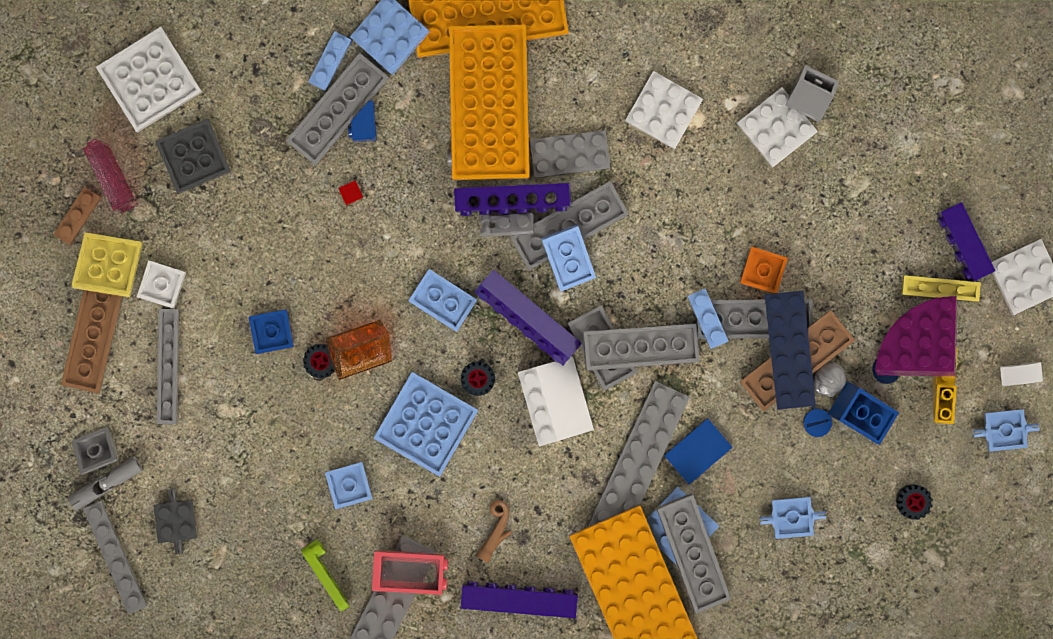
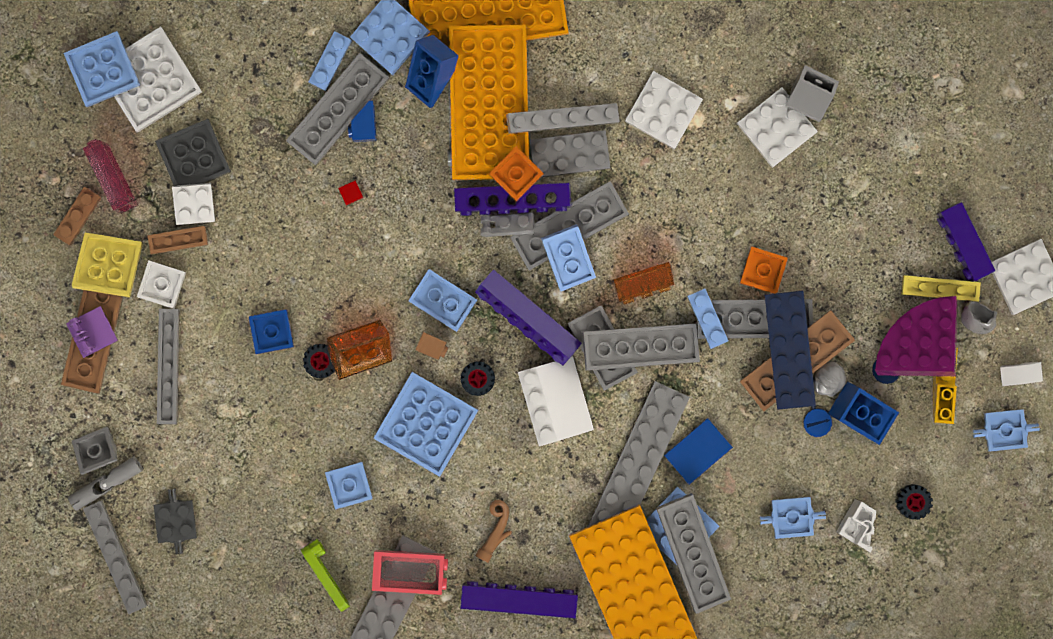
(91, 332): none -> medium lavender hinge
(101, 69): none -> light blue plate
(177, 240): none -> medium nougat plate
(193, 203): none -> white plate
(430, 69): none -> blue slope
(432, 346): none -> medium nougat slope
(516, 173): none -> orange plate
(562, 118): none -> light grey plate
(643, 283): none -> clear orange slope
(858, 525): none -> white slope
(978, 318): none -> light grey hair

